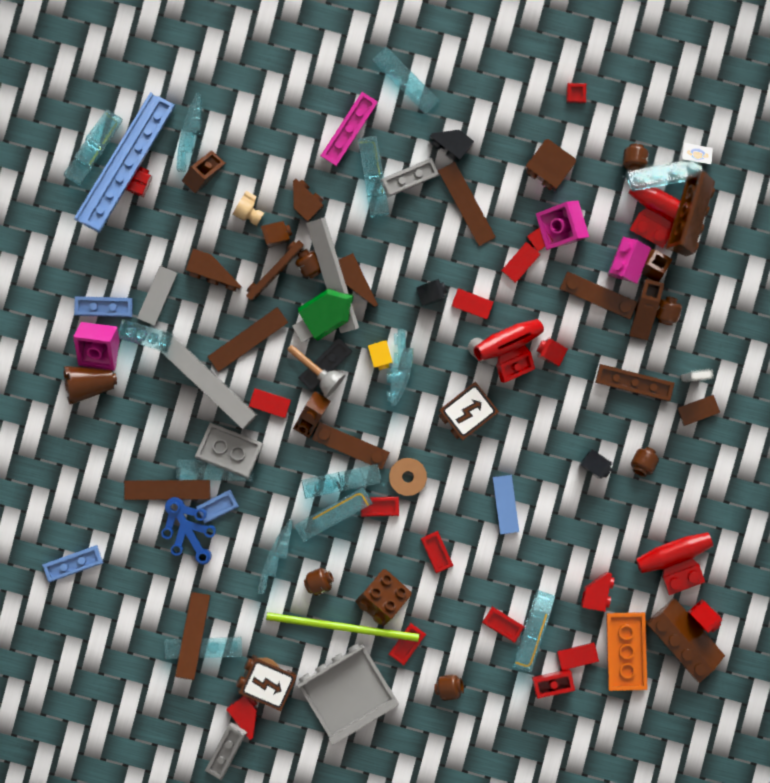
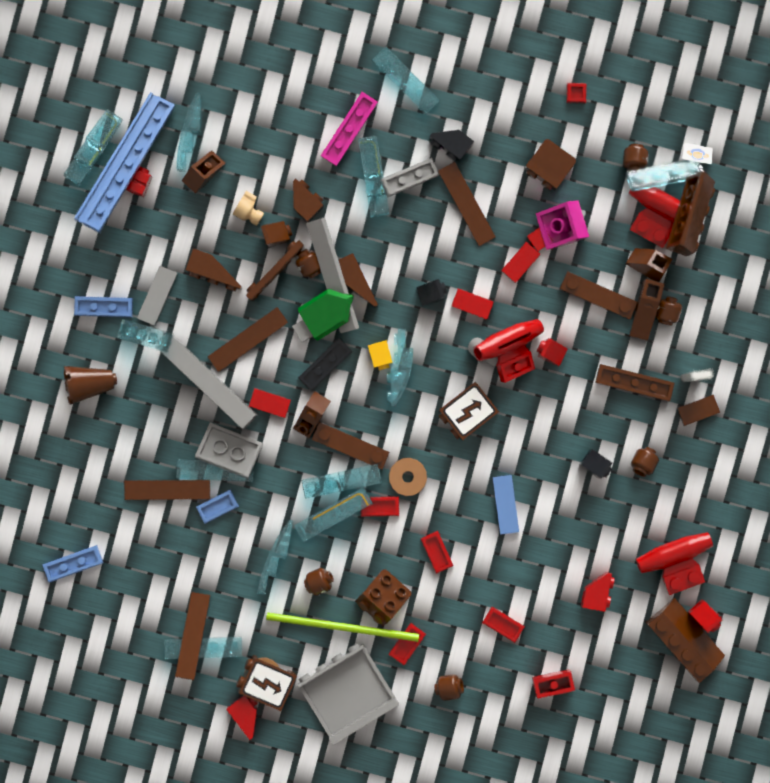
(96, 345): dark pink slope -> none
(187, 527): blue plant -> none
(226, 751): light grey tile -> none
(328, 380): light grey piece -> none
(534, 631): clear light blue slope -> none
(578, 656): red tile -> none
(626, 651): orange plate -> none
(629, 260): dark pink slope -> none

